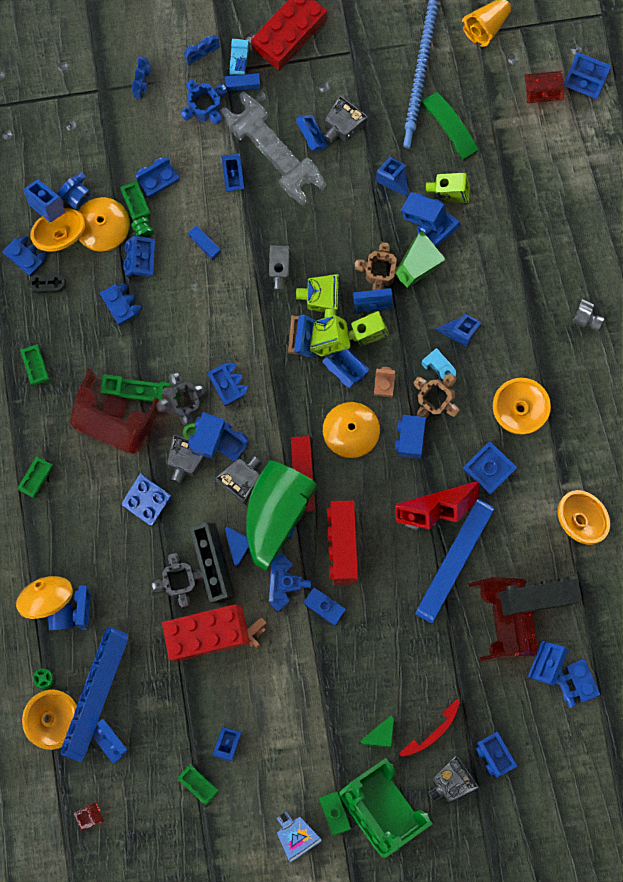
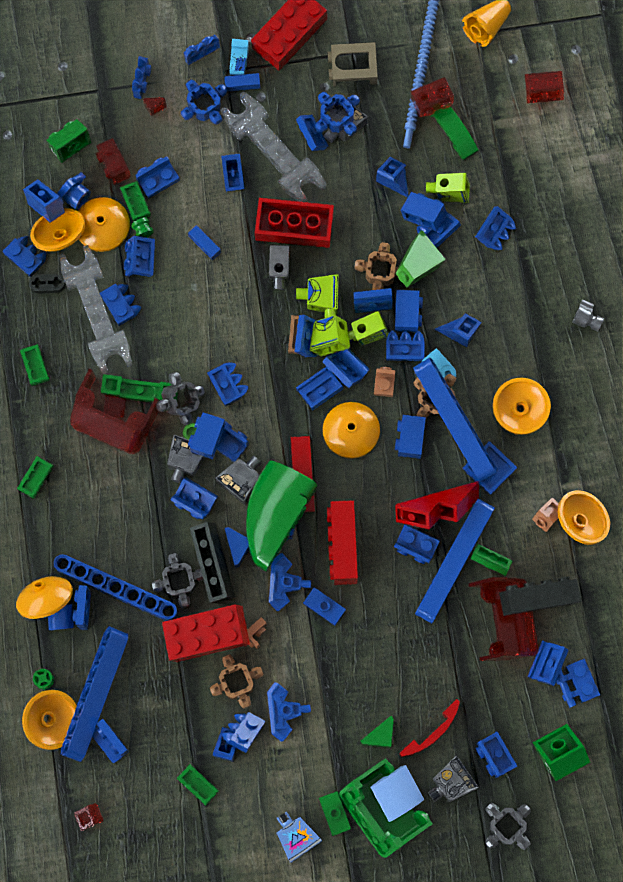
(69, 140): none -> green slope
(84, 278): none -> clear piece
(109, 581): none -> blue beam
(113, 161): none -> clear red brick
(146, 499): hinge -> none
(154, 105): none -> clear red slope
(194, 499): none -> blue bracket
(228, 662): none -> medium nougat piece
(245, 732): none -> plate
(282, 711): none -> blue piece
(294, 222): none -> red brick
(319, 388): none -> blue plate
(339, 75): none -> dark tan panel
(347, 122): none -> blue piece
(397, 793): none -> light blue slope
(405, 348): none -> blue plate
(407, 311): none -> blue brick
(417, 544): none -> blue bracket
(432, 97): none -> clear red brick
(455, 419): none -> blue beam
(491, 559): none -> green plate
(492, 840): none -> flat silver piece
(494, 228): none -> blue plate
(547, 515): none -> nougat bracket
(561, 752): none -> green slope
(587, 75): blue slope -> none

